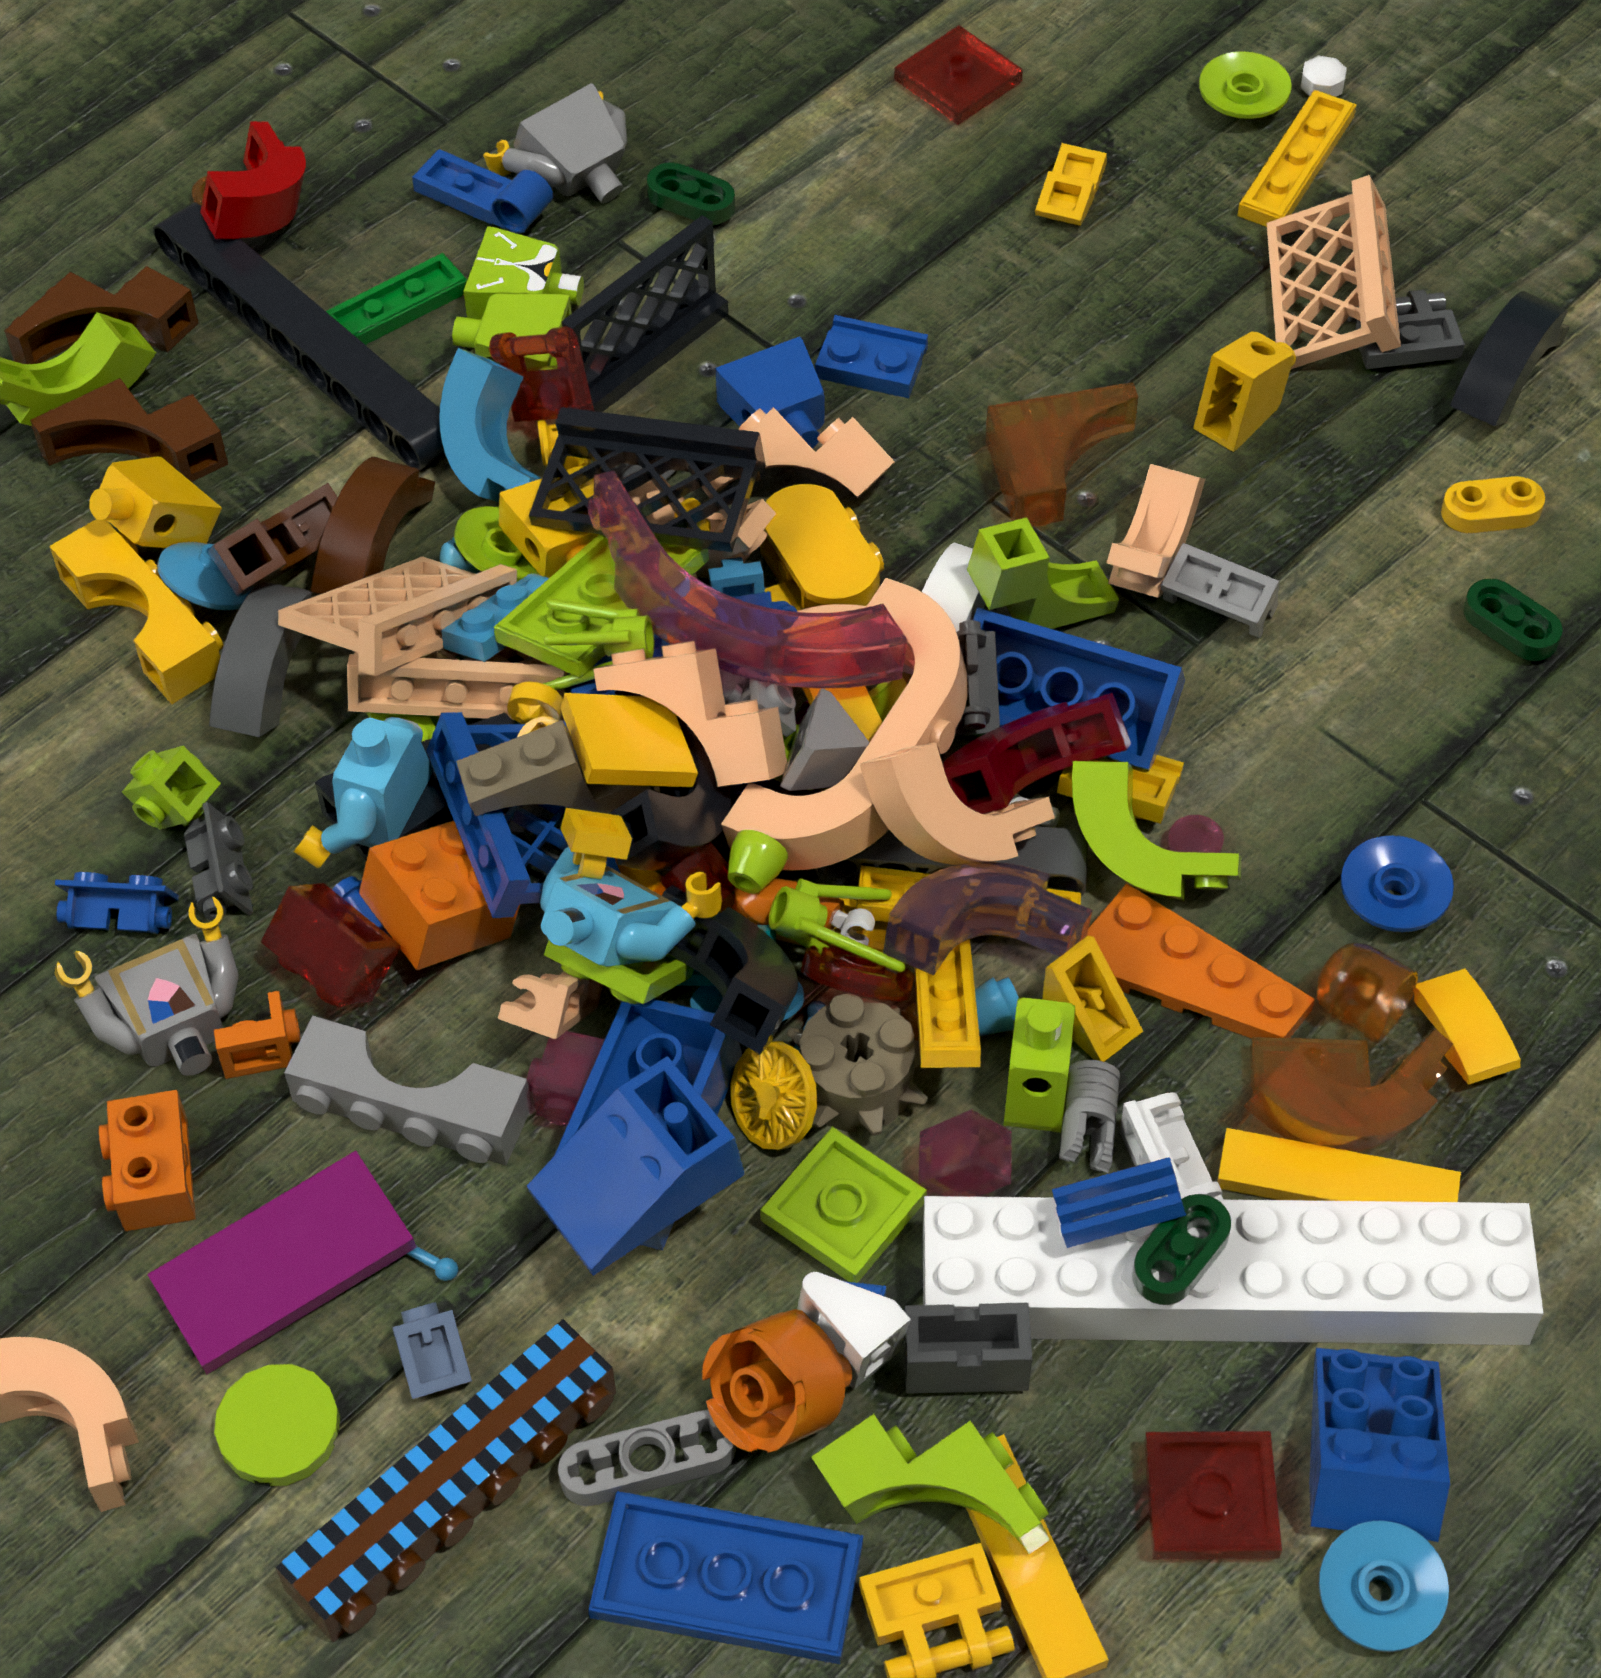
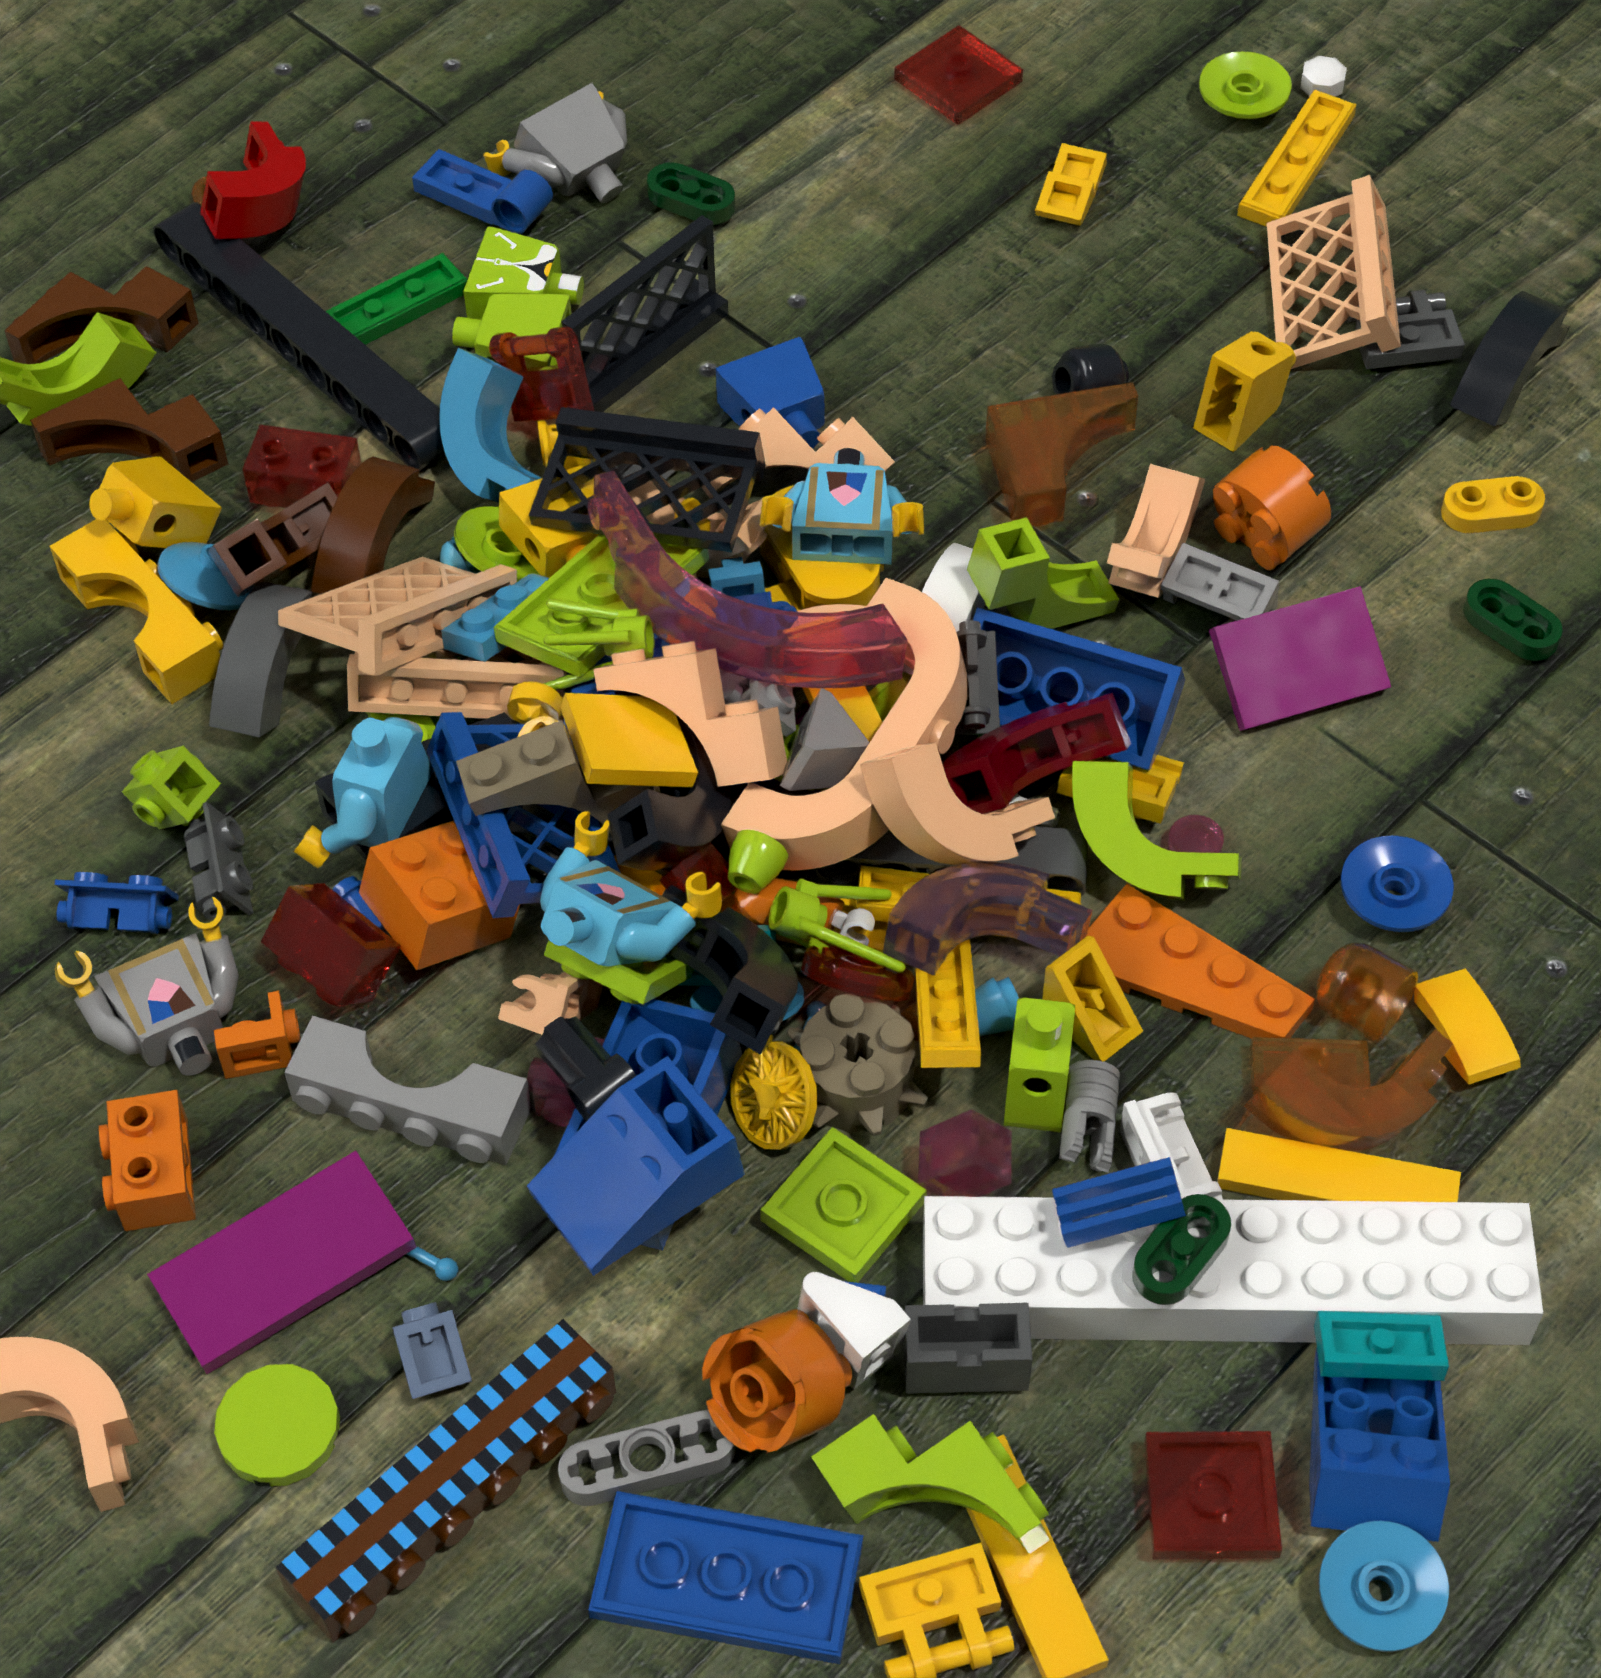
(294, 463): none -> clear red brick
(582, 1064): none -> black piece
(594, 838): yellow tile -> none
(843, 512): none -> medium azure torso
(871, 356): blue plate -> none
(1089, 369): none -> black head
(1270, 505): none -> orange brick
(1300, 658): none -> magenta tile
(1381, 1345): none -> teal plate

